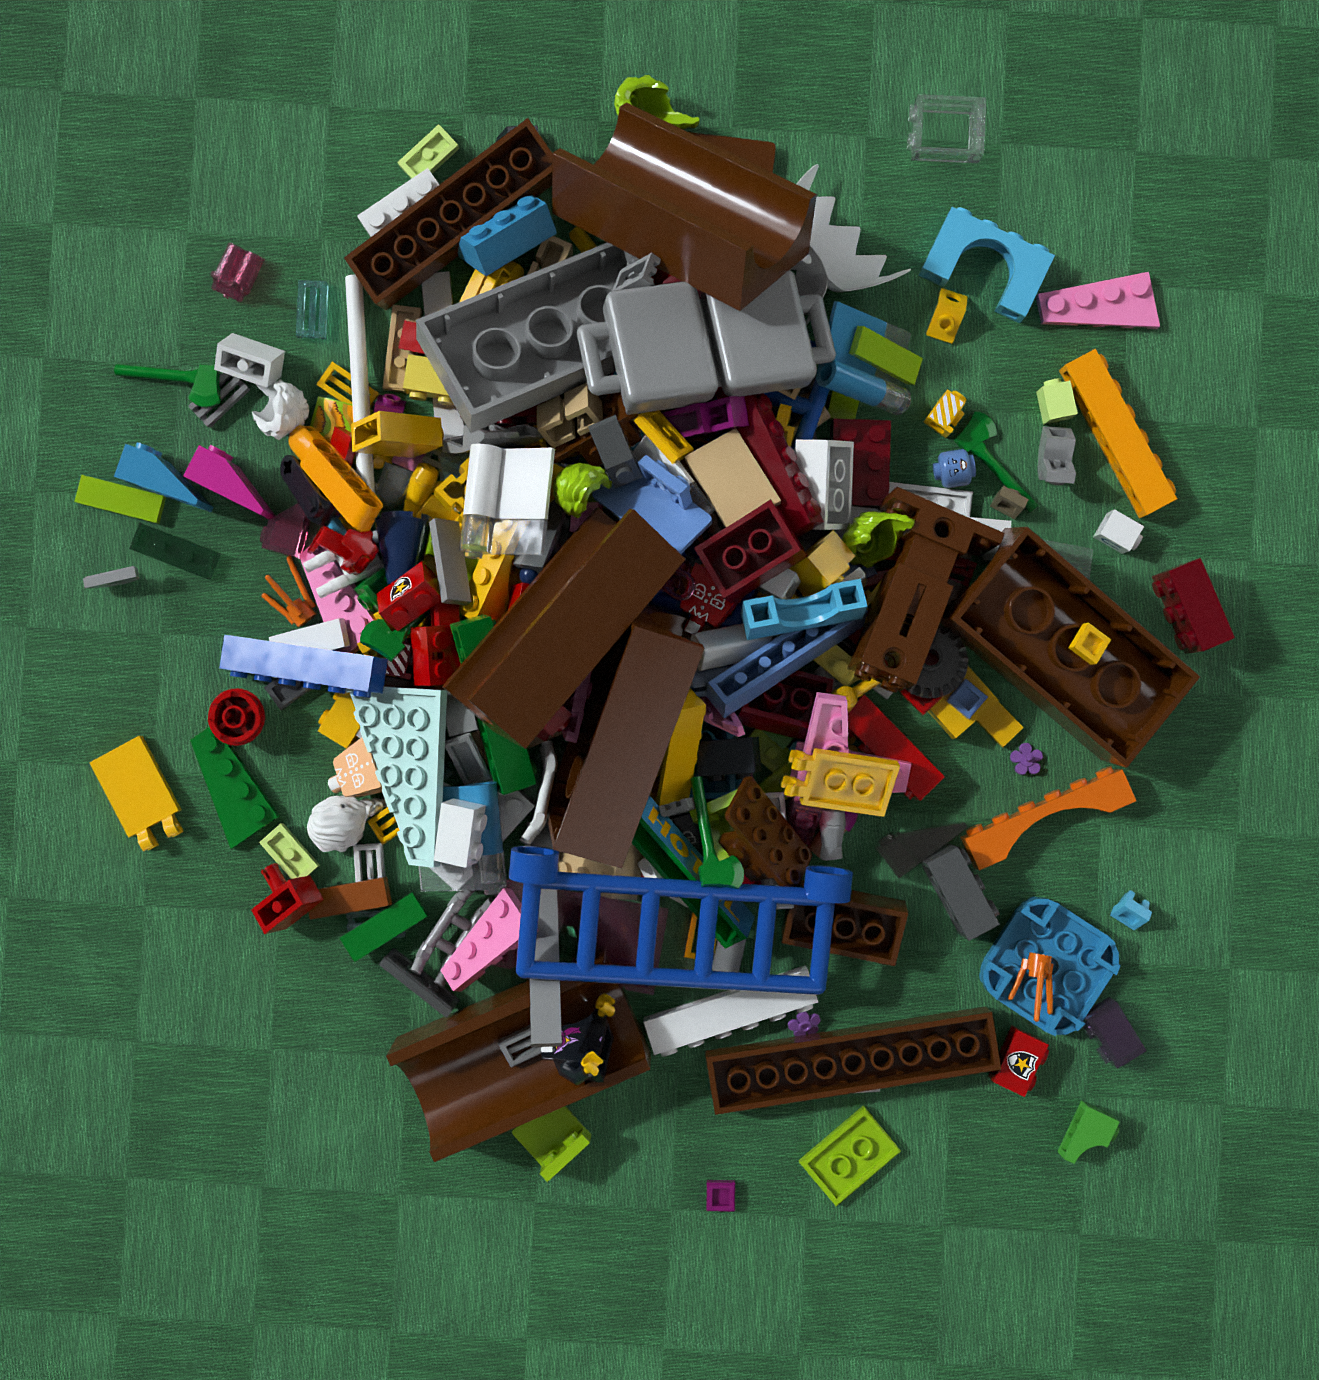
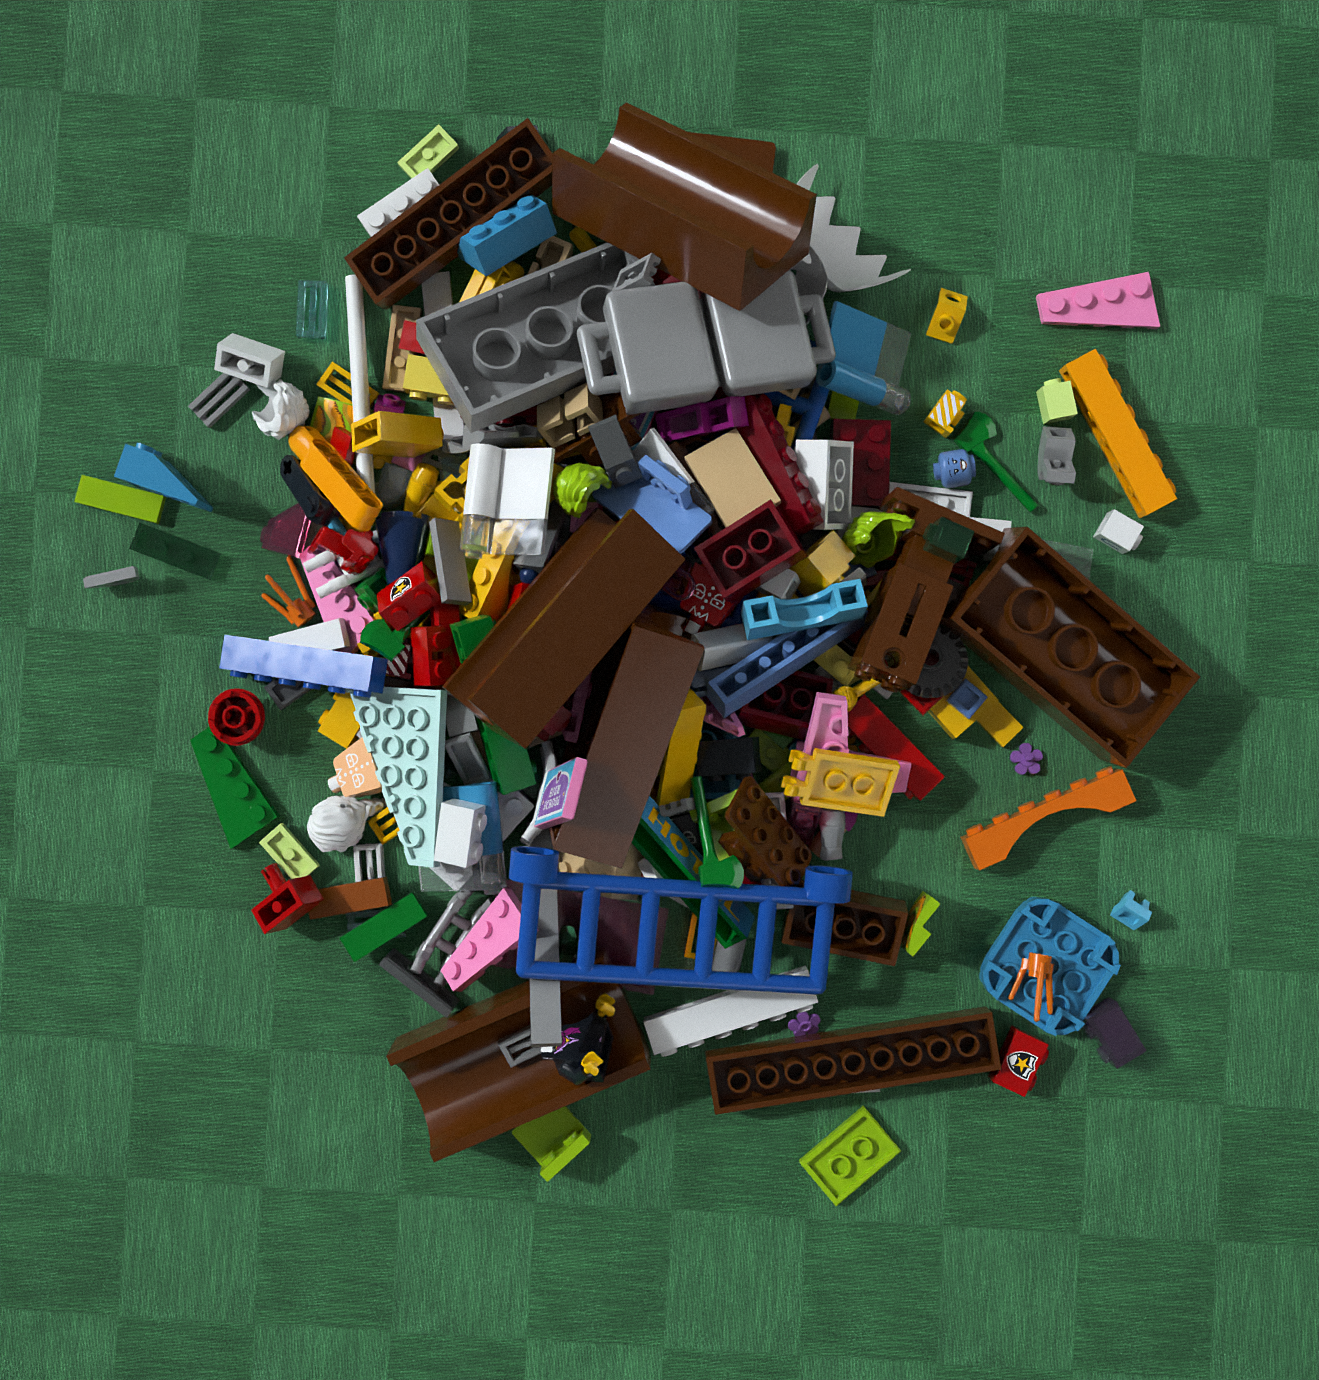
(138, 791): yellow tile -> none
(205, 380): green piece -> none
(216, 472): dark pink slope -> none
(236, 272): clear pink piece -> none
(561, 793): none -> tile
(652, 98): lime hair -> none
(664, 435): yellow tile -> none
(720, 1195): magenta tile -> none
(885, 355): lime tile -> none
(910, 847): clear smoke slope -> none
(914, 933): none -> lime slope
(947, 539): none -> clear green brick
(948, 104): clear window -> none
(960, 891): dark grey brick -> none
(1009, 502): dark tan plate -> none
(1025, 261): medium azure arch -> none
(1088, 1129): bright green arch -> none
(1089, 643): yellow plate -> none
(1192, 607): dark red brick -> none

